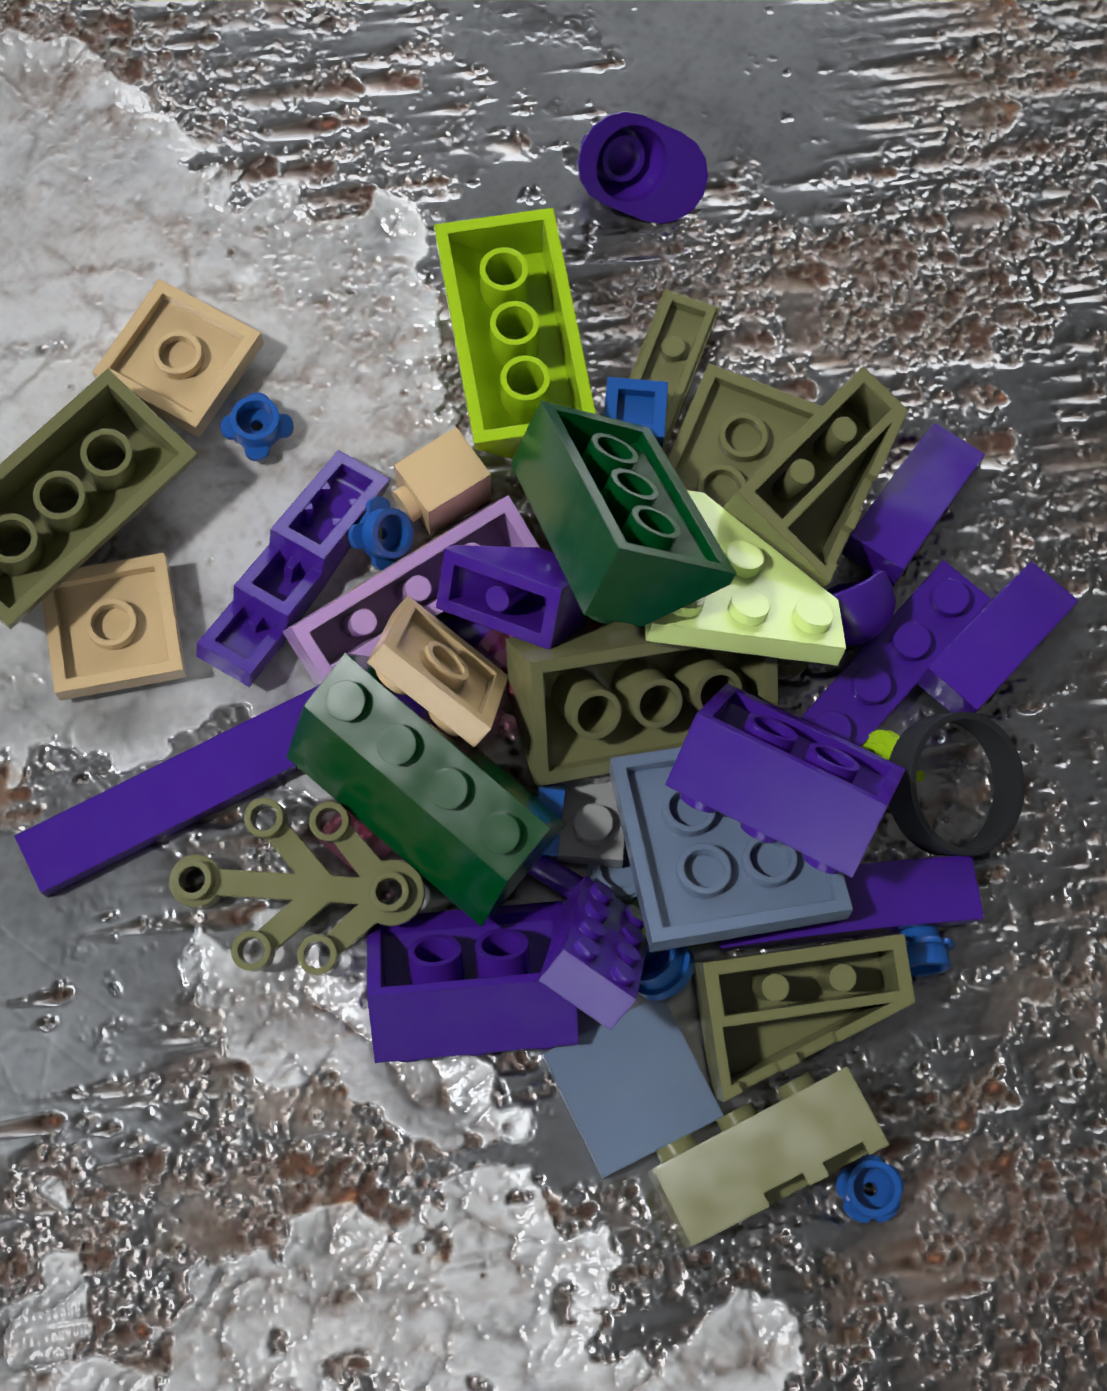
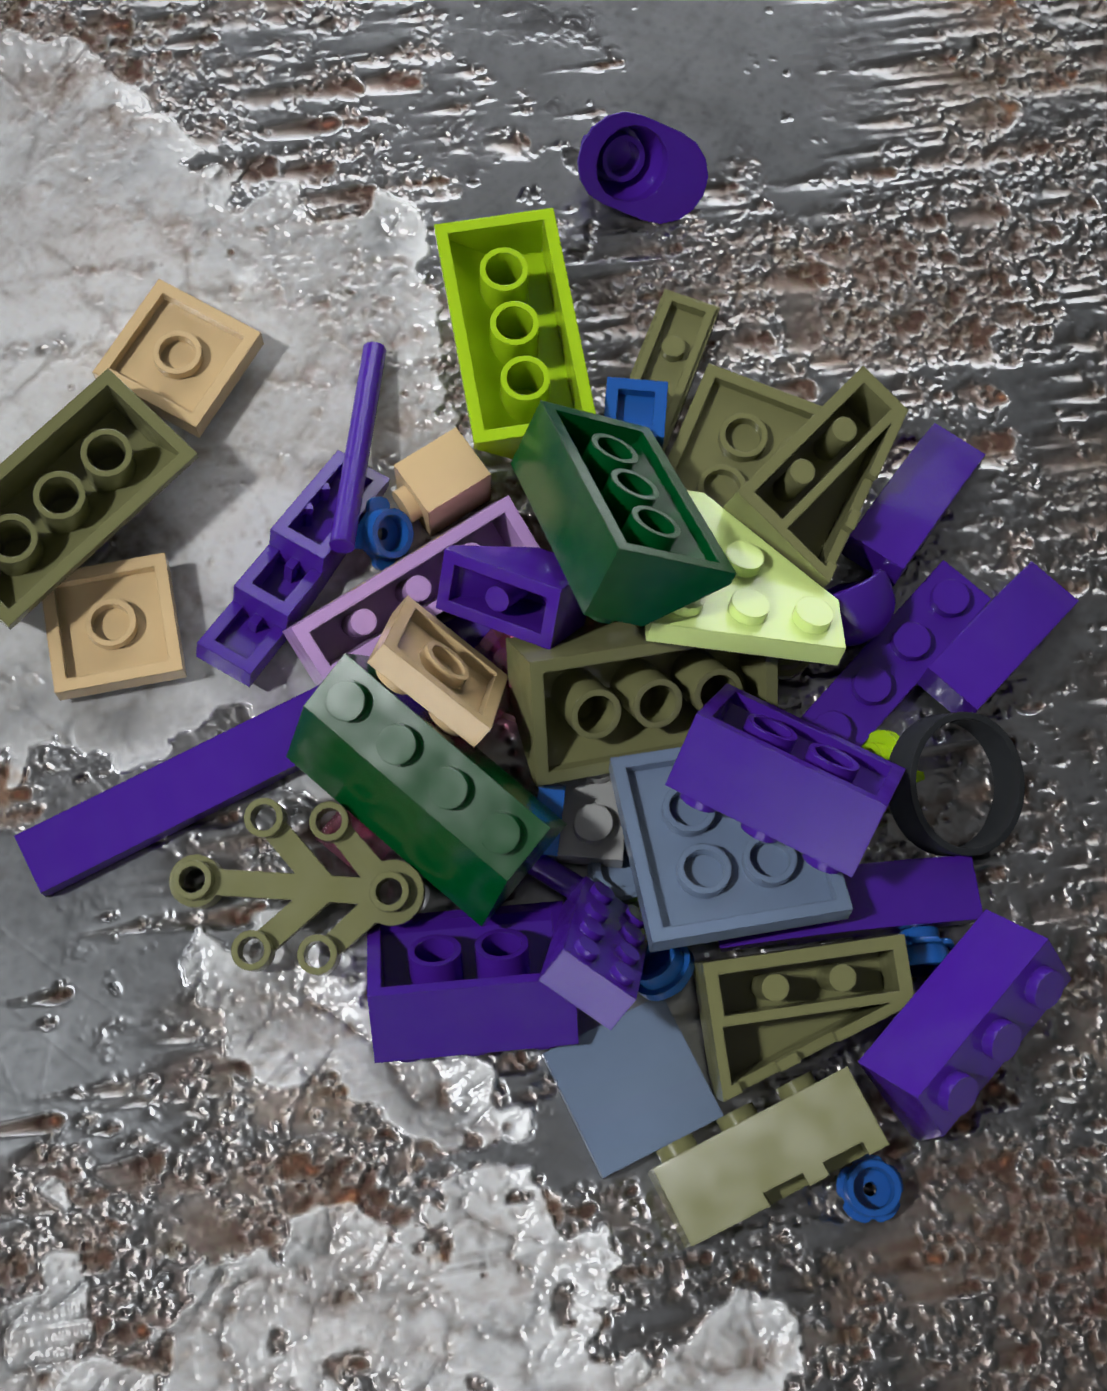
(251, 410): blue plate -> none
(358, 448): none -> dark purple bar
(964, 1024): none -> dark purple slope

